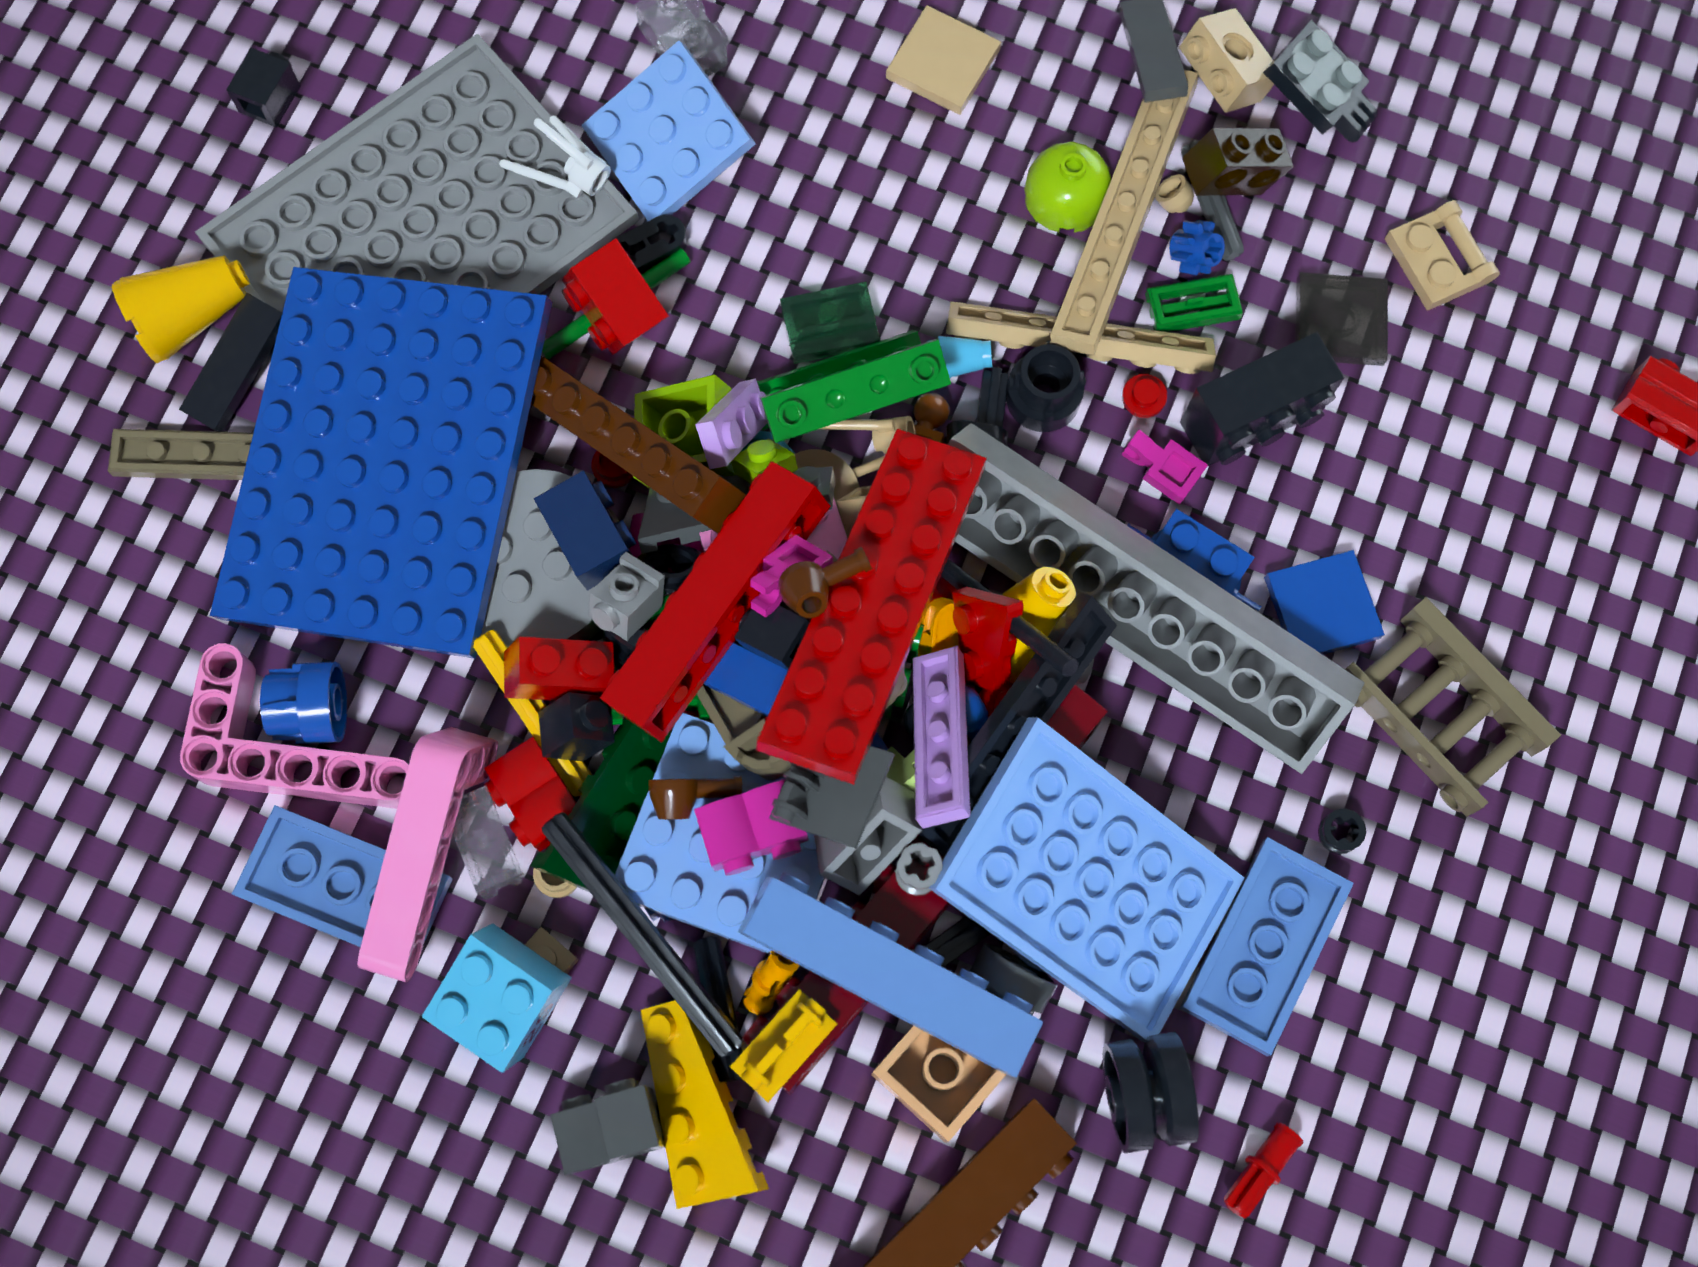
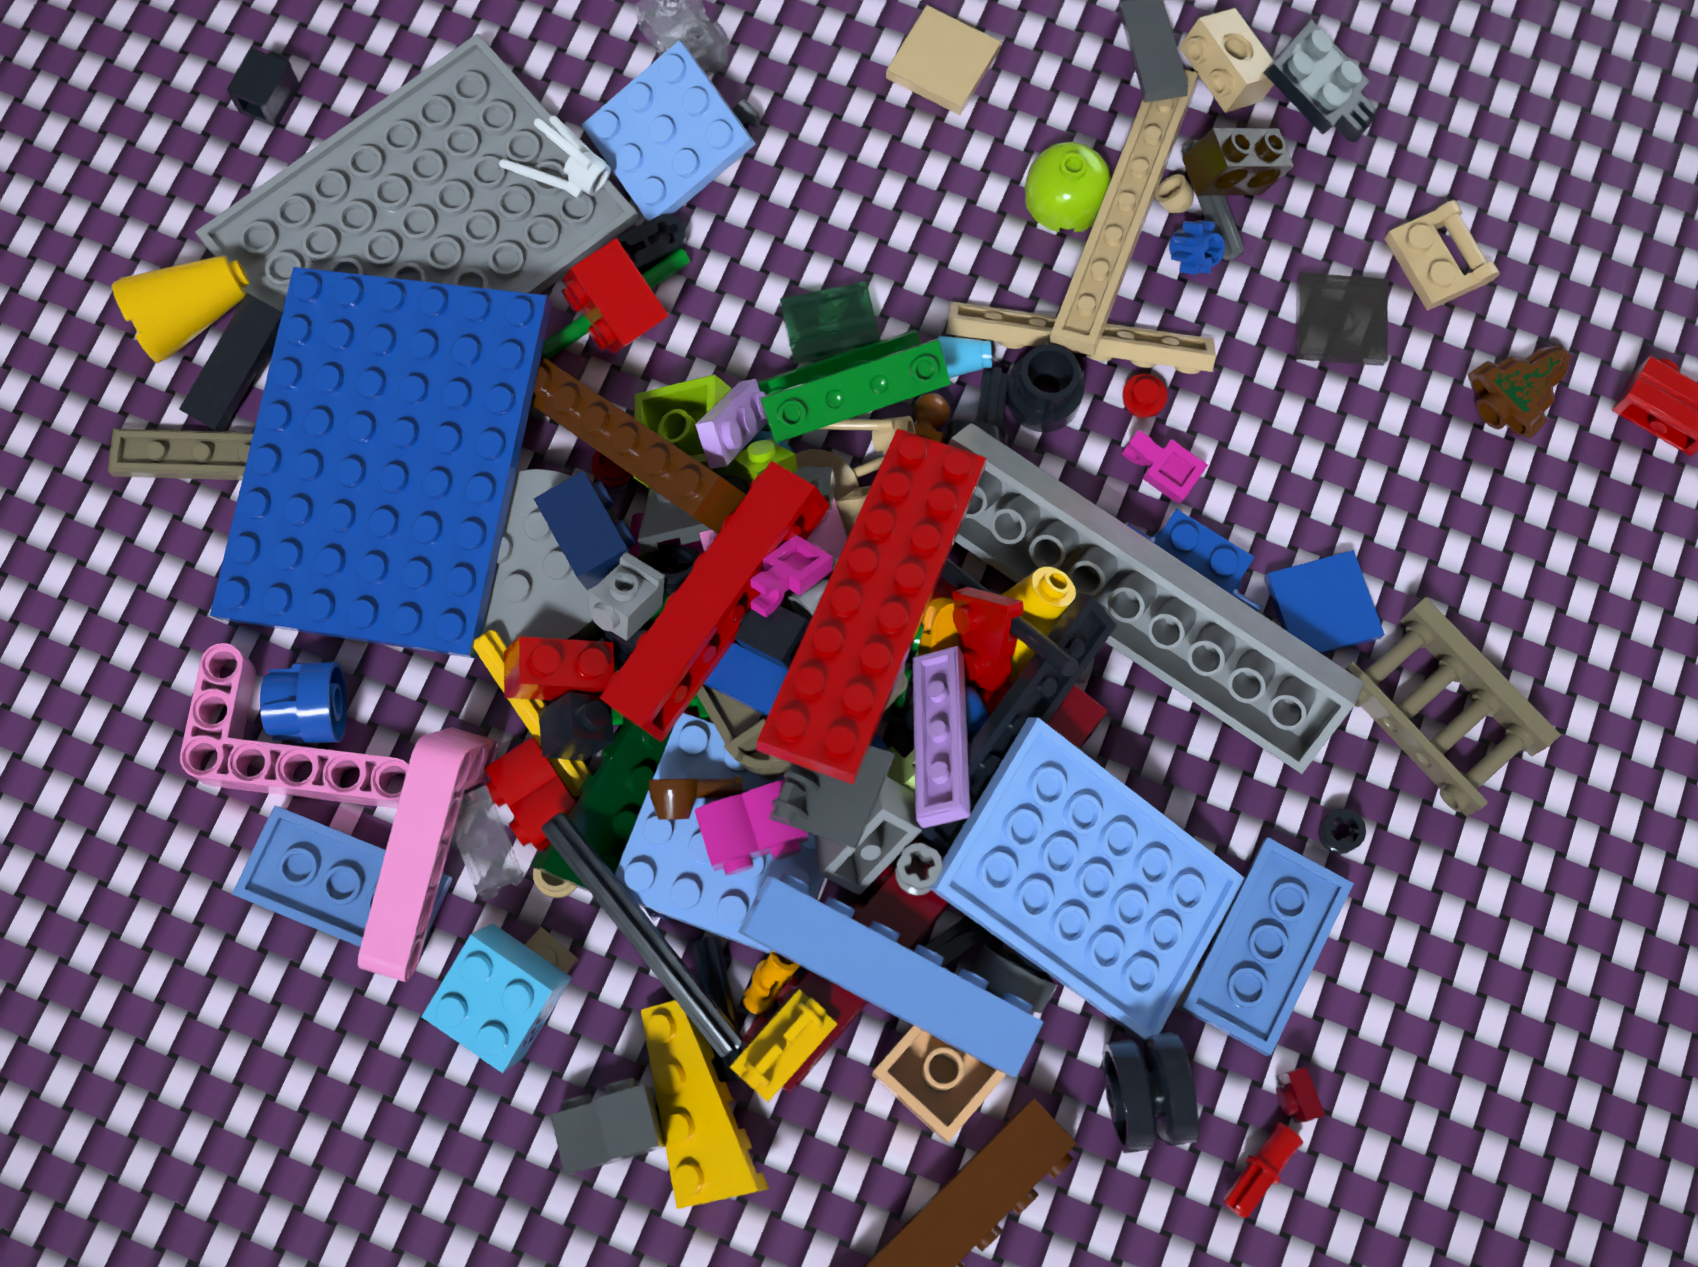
(747, 115): none -> black hinge
(807, 585): reddish brown bar -> none
(1197, 319): green tile -> none
(1261, 400): black brick -> none
(1298, 1095): none -> dark red plate
(1519, 389): none -> reddish brown rock

